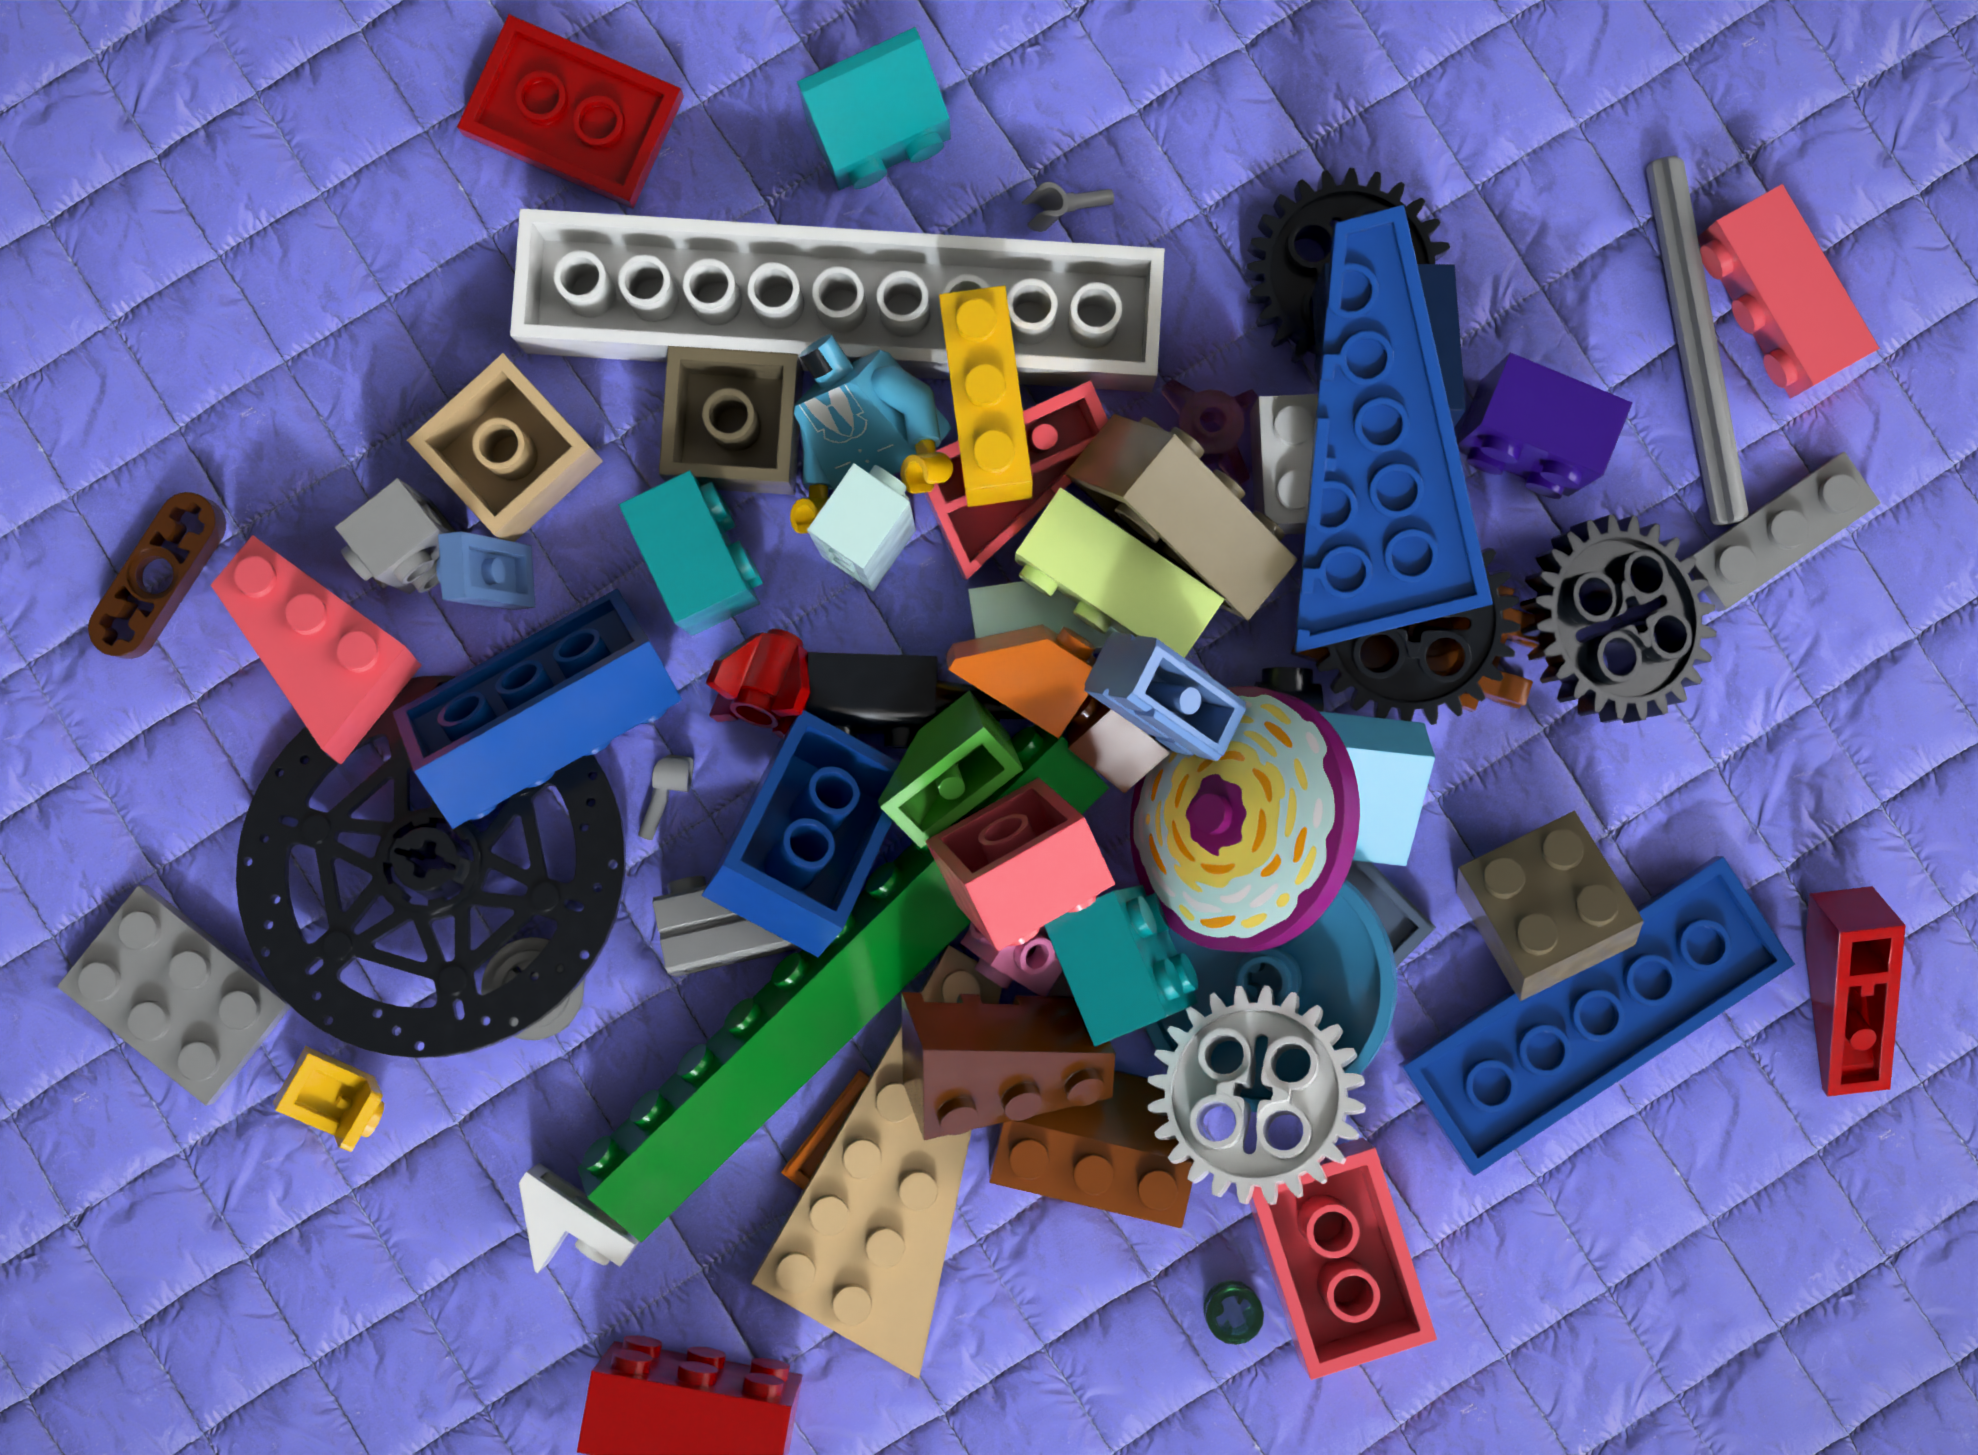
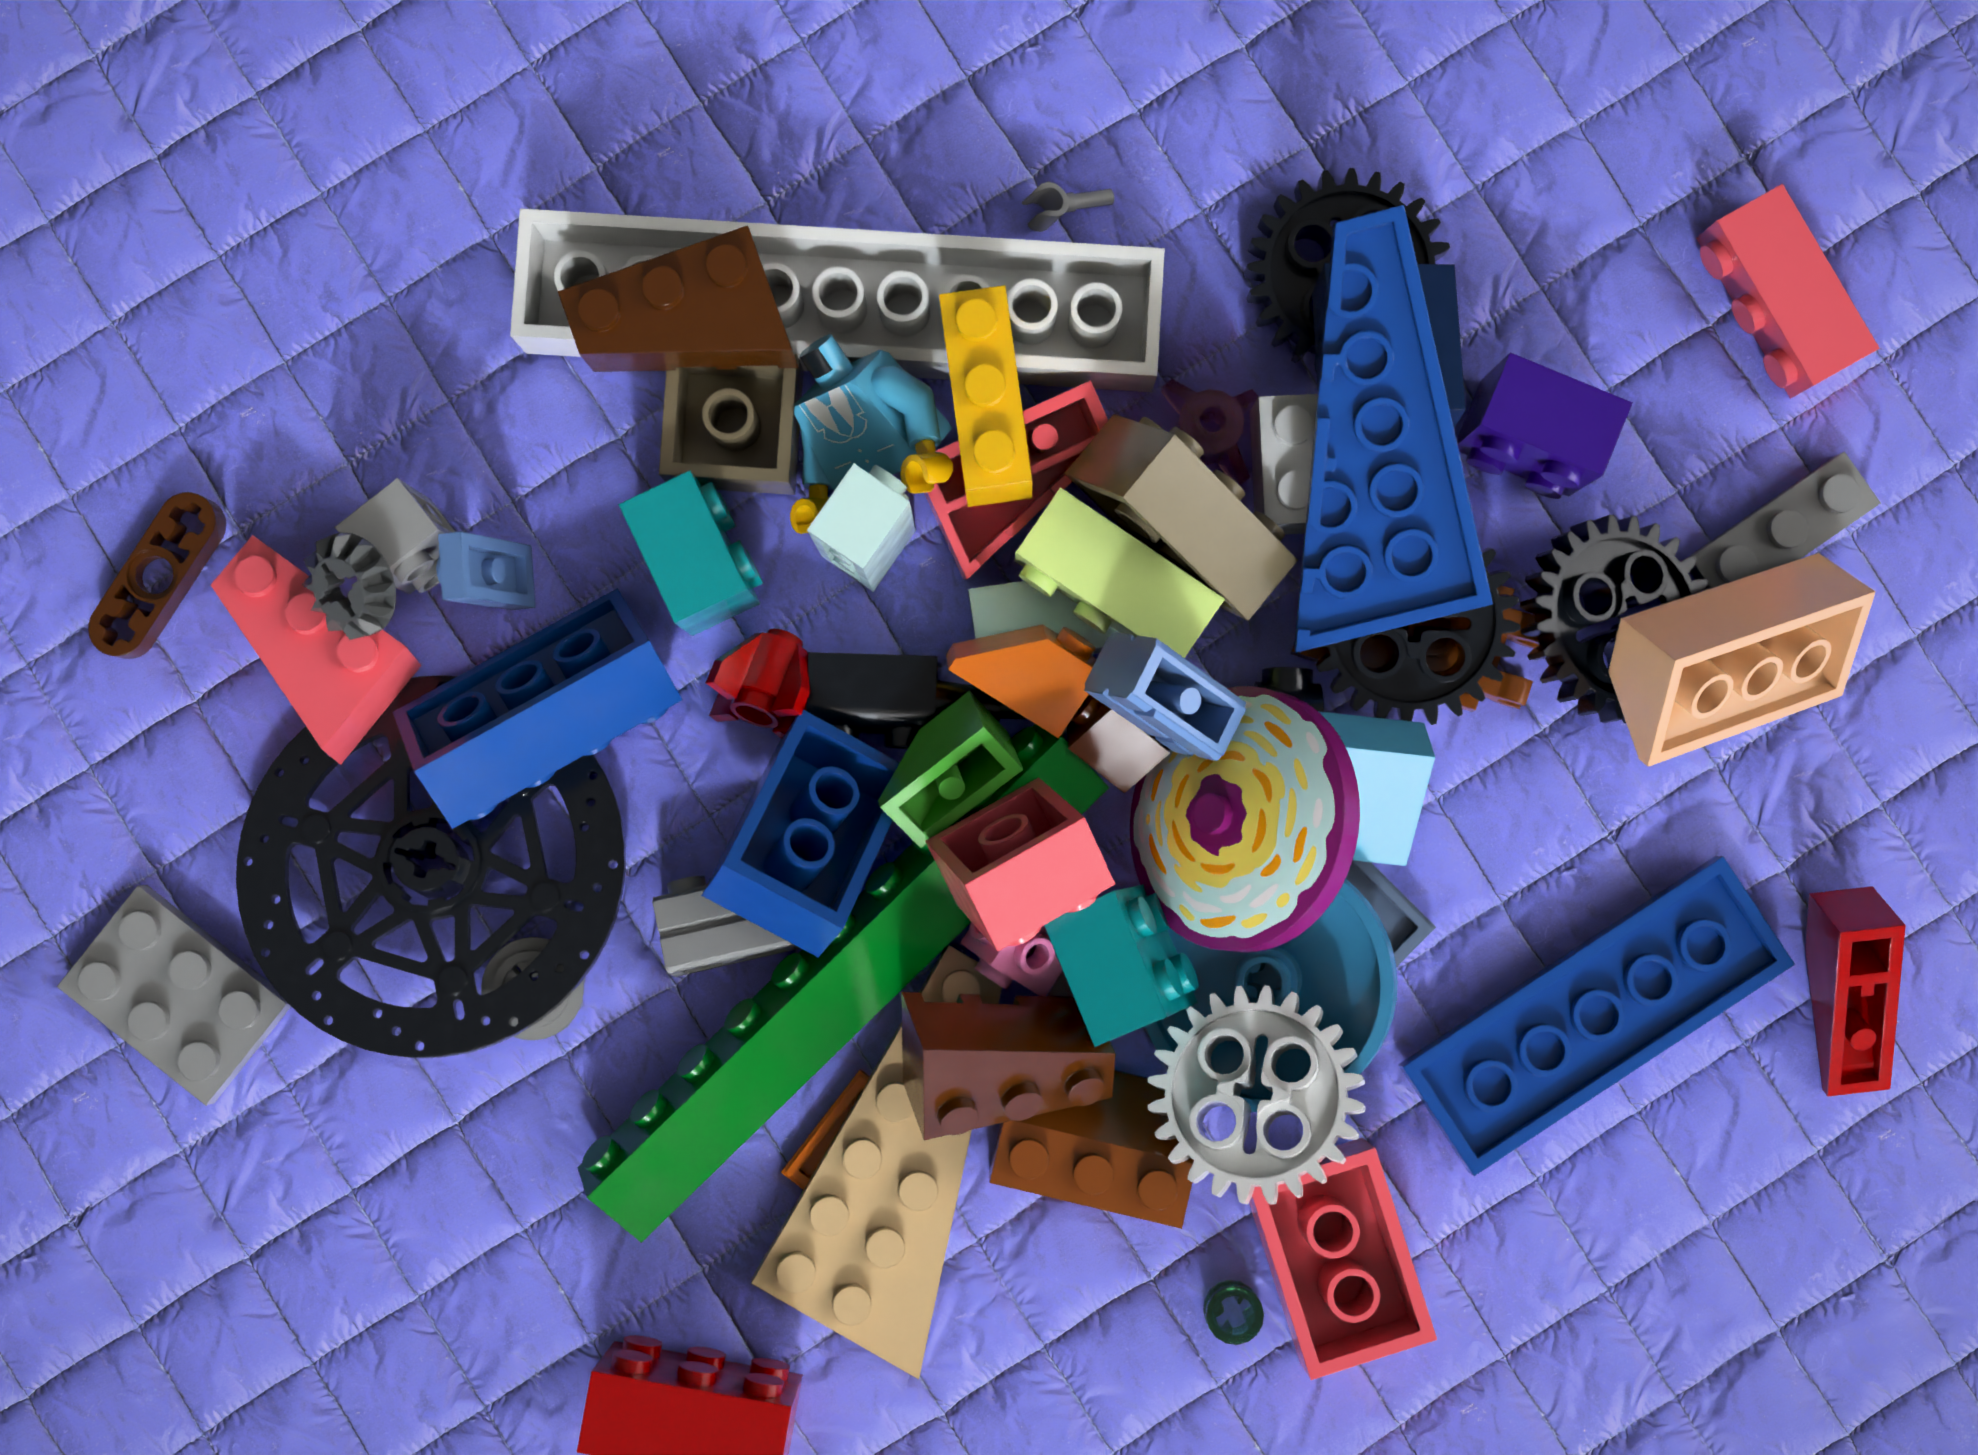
(331, 1097): yellow bracket -> none
(370, 600): none -> dark grey gear
(505, 450): tan brick -> none
(559, 1208): white slope -> none
(570, 111): red plate -> none
(669, 773): light grey hand -> none
(681, 311): none -> reddish brown wedge
(876, 111): teal slope -> none
(1548, 905): dark tan brick -> none
(1697, 341): light grey axle -> none
(1737, 655): none -> light nougat slope

